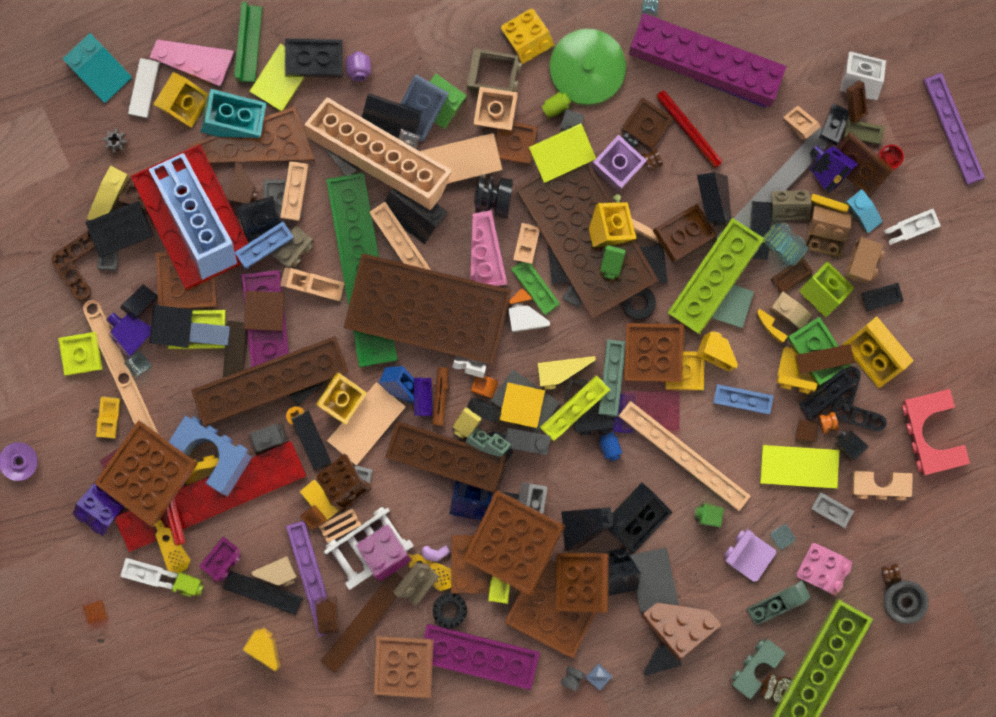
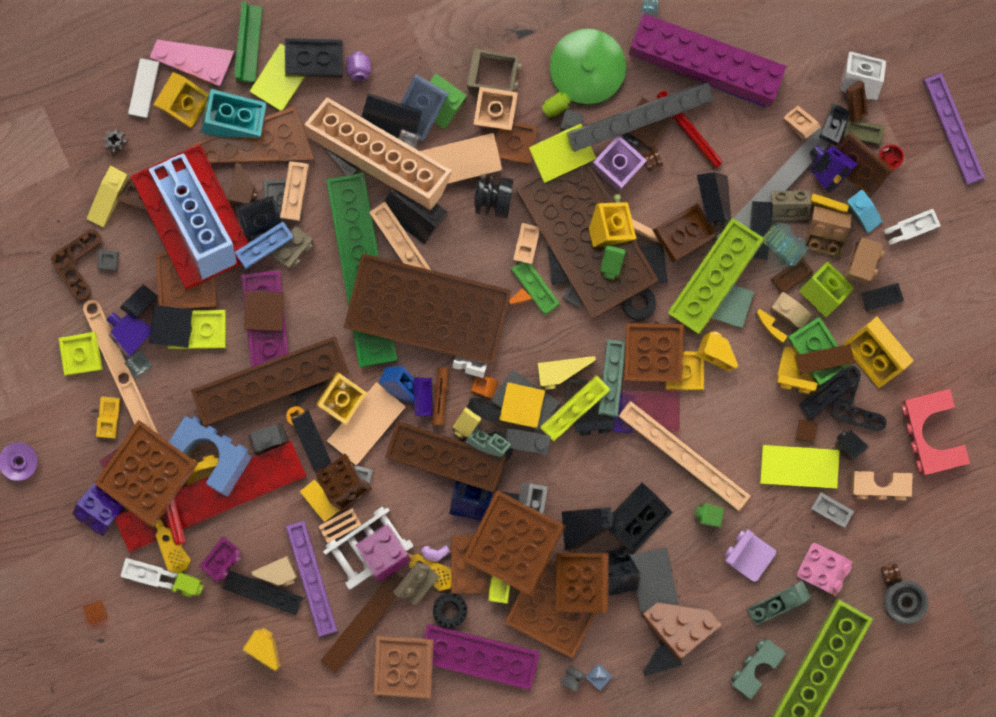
(97, 68): teal slope -> none
(119, 229): black tile -> none
(209, 334): sand blue tile -> none
(236, 349): dark brown tile -> none
(312, 284): light nougat slope -> none
(313, 517): dark orange tile -> none
(327, 615): reddish brown torso -> none
(485, 251): bright pink wing -> none
(525, 318): white slope -> none
(527, 35): yellow bracket -> none
(610, 447): blue brick -> none
(639, 116): none -> dark grey plate
(743, 399): medium blue plate -> none
(774, 687): reddish brown animal -> none
(782, 536): clear light blue tile -> none
(828, 422): orange wheel -> none

